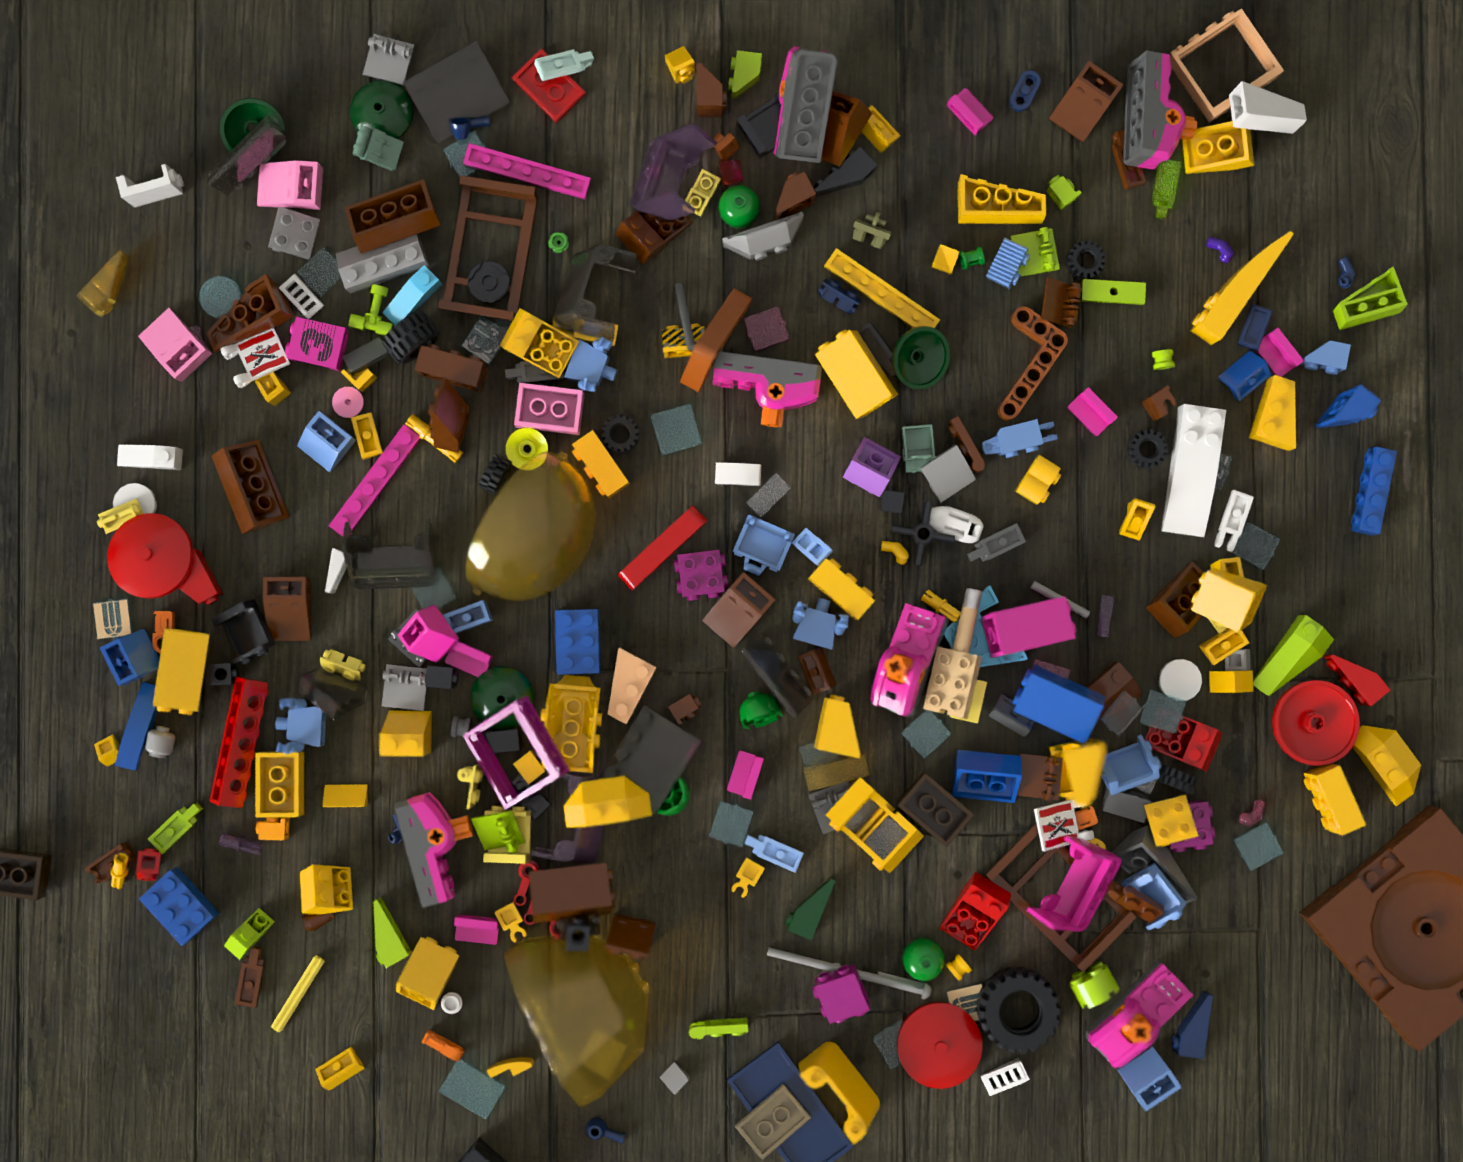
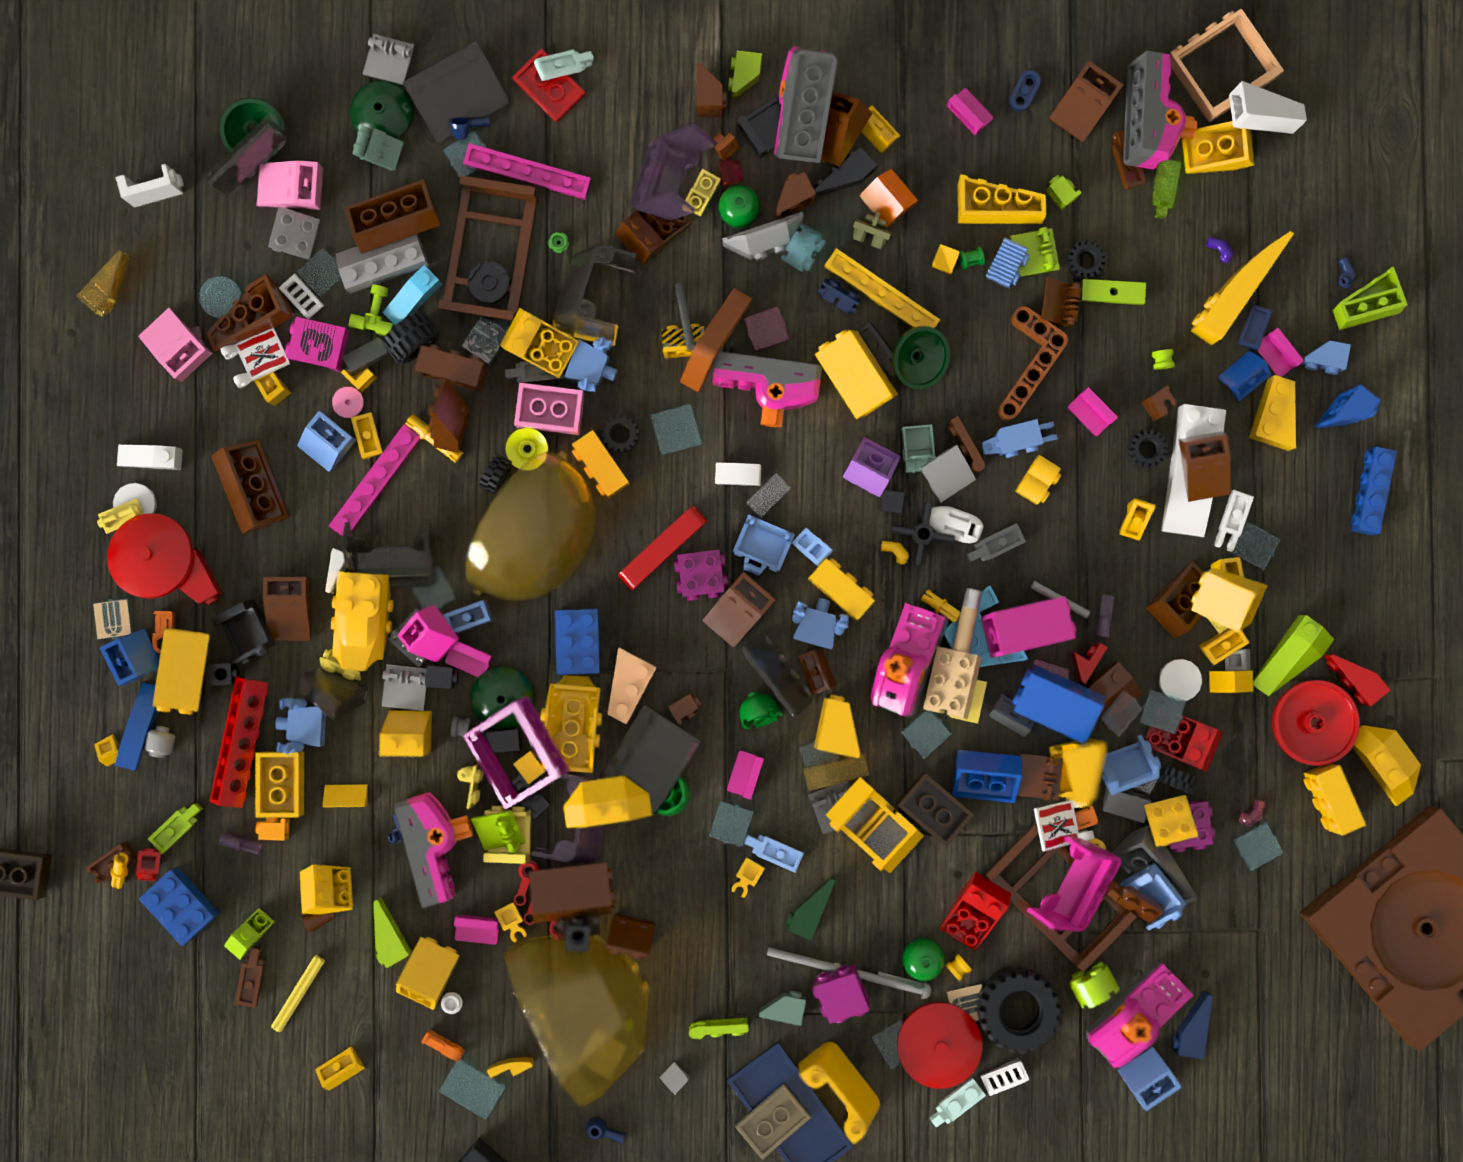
(361, 619): none -> yellow slope
(680, 65): yellow slope -> none
(785, 1008): none -> sand green slope
(803, 248): none -> clear light blue brick
(888, 196): none -> orange slope
(957, 1102): none -> light aqua hinge
(1085, 667): none -> red slope
(1206, 466): none -> reddish brown slope

